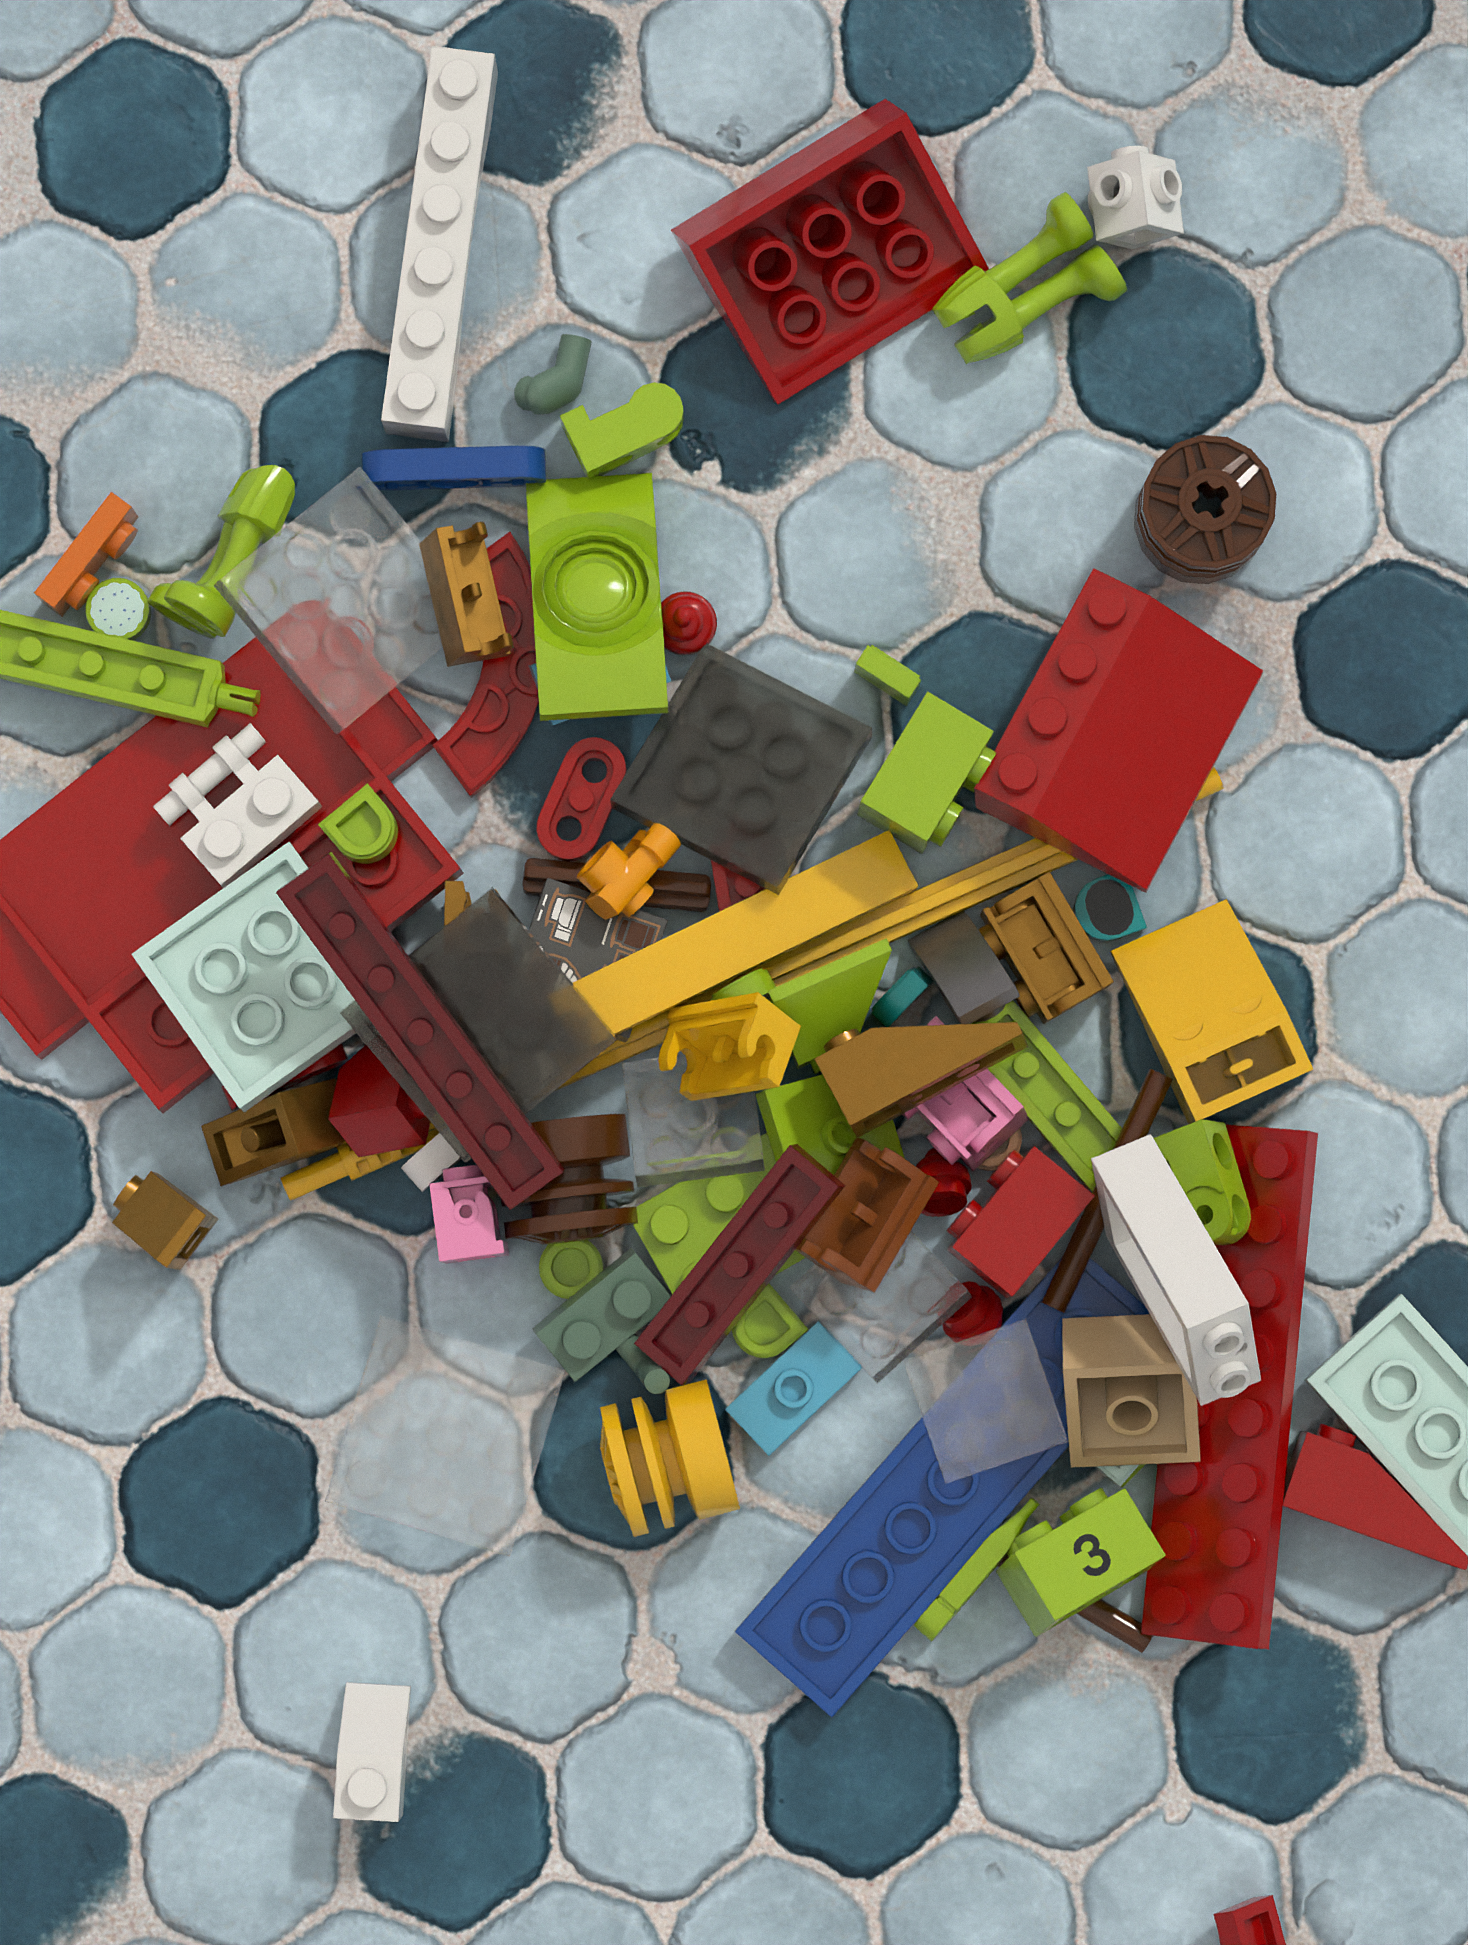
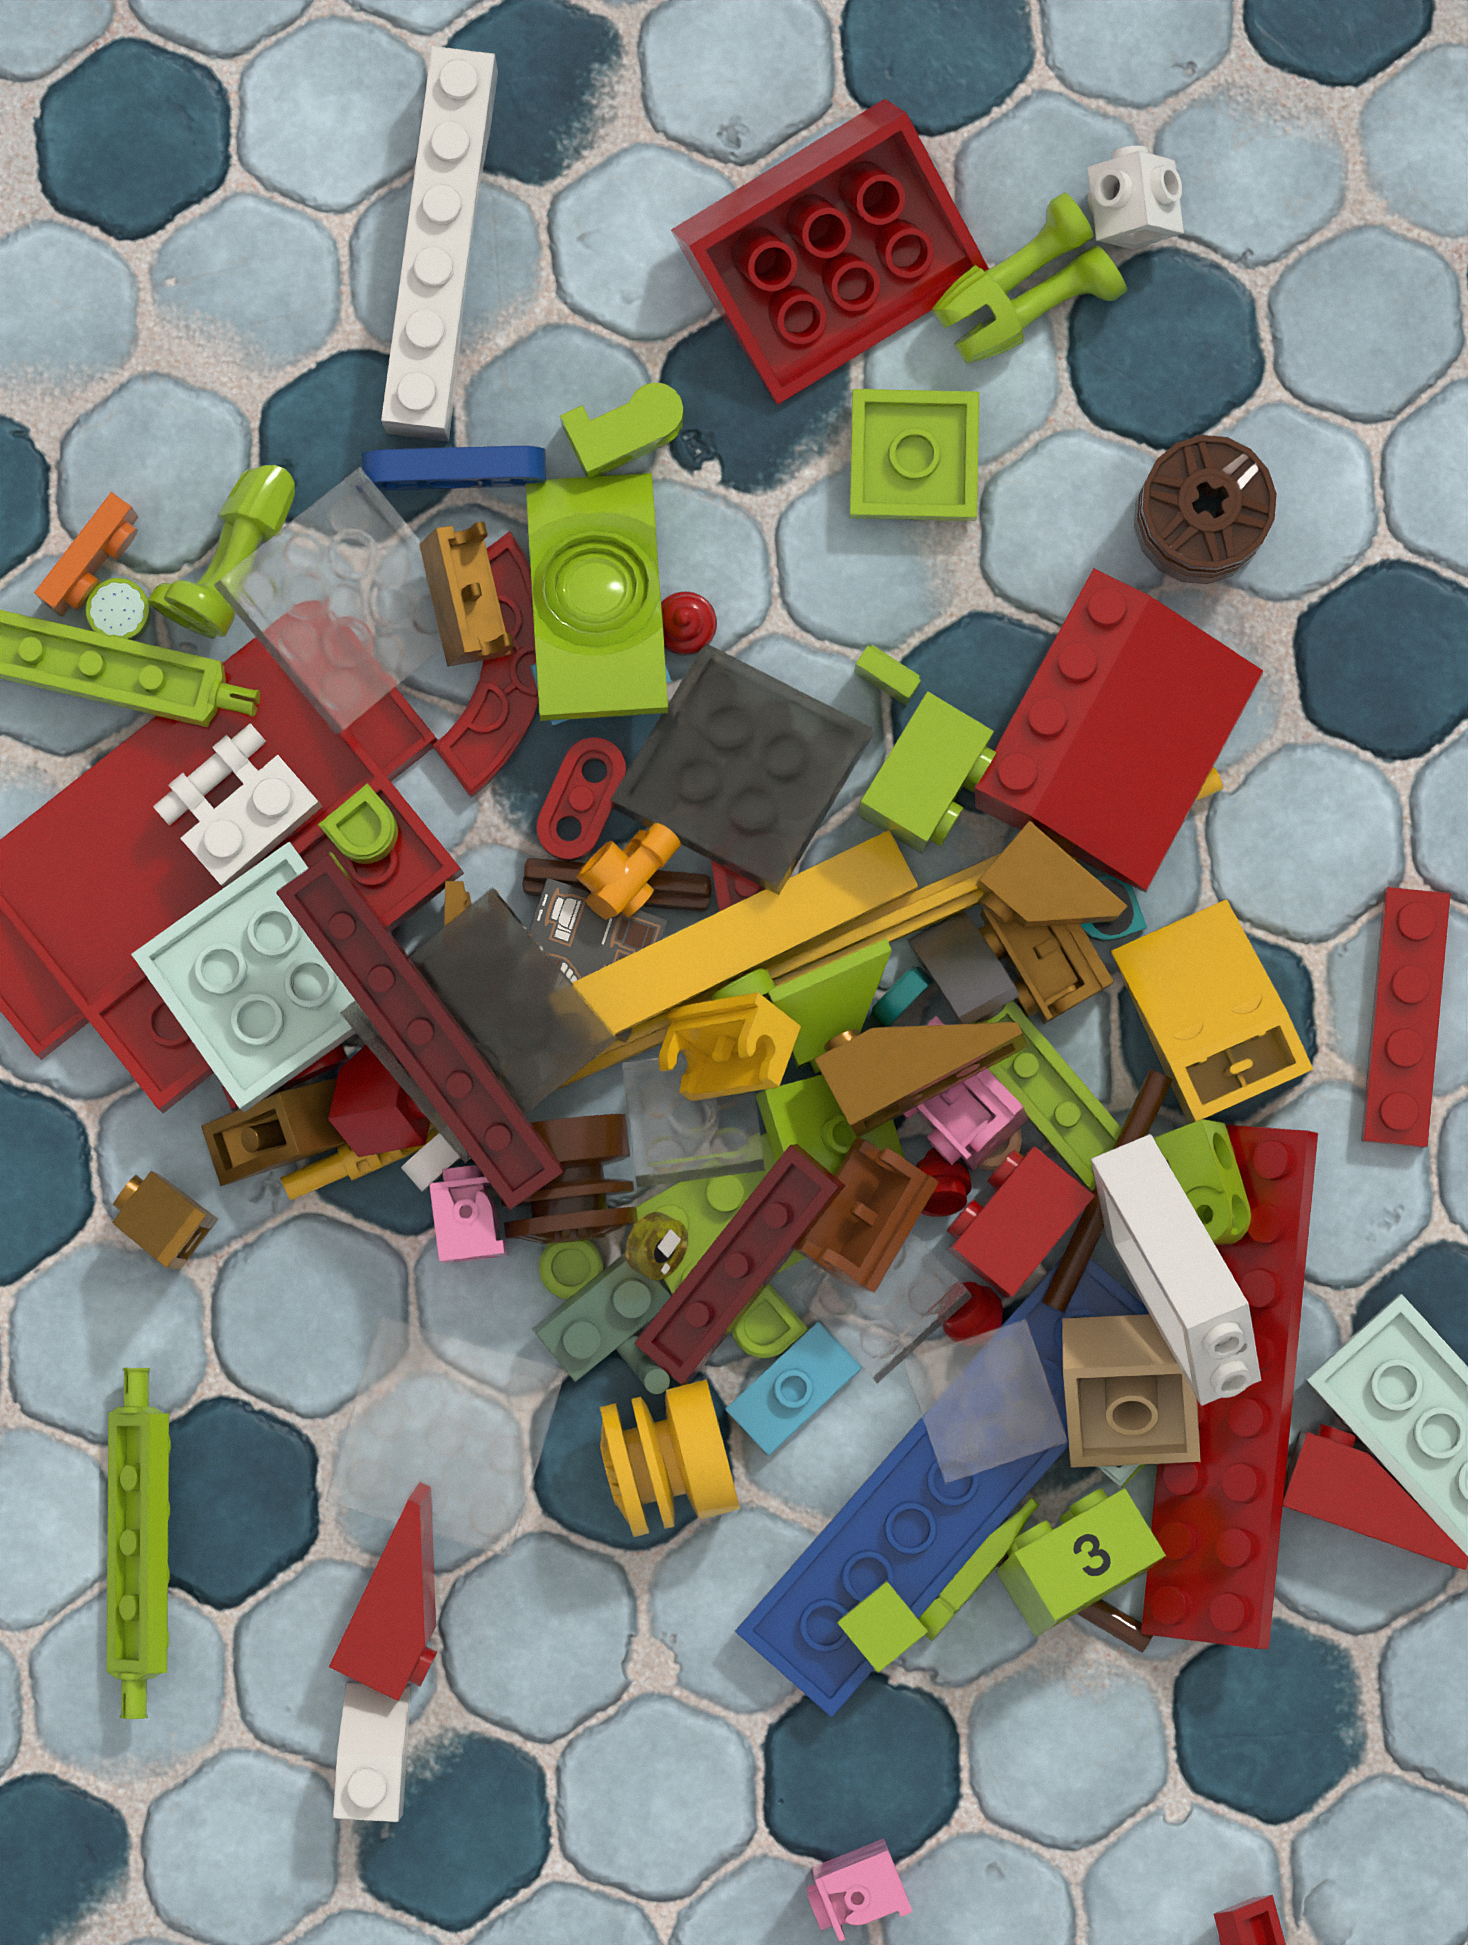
(137, 1543): none -> lime plate
(398, 1610): none -> red slope
(558, 384): sand green arm -> none
(656, 1245): none -> clear yellow tile
(857, 1888): none -> bright pink hinge
(882, 1626): none -> lime tile
(914, 455): none -> lime plate
(1044, 886): none -> pearl gold slope
(1405, 1017): none -> red plate

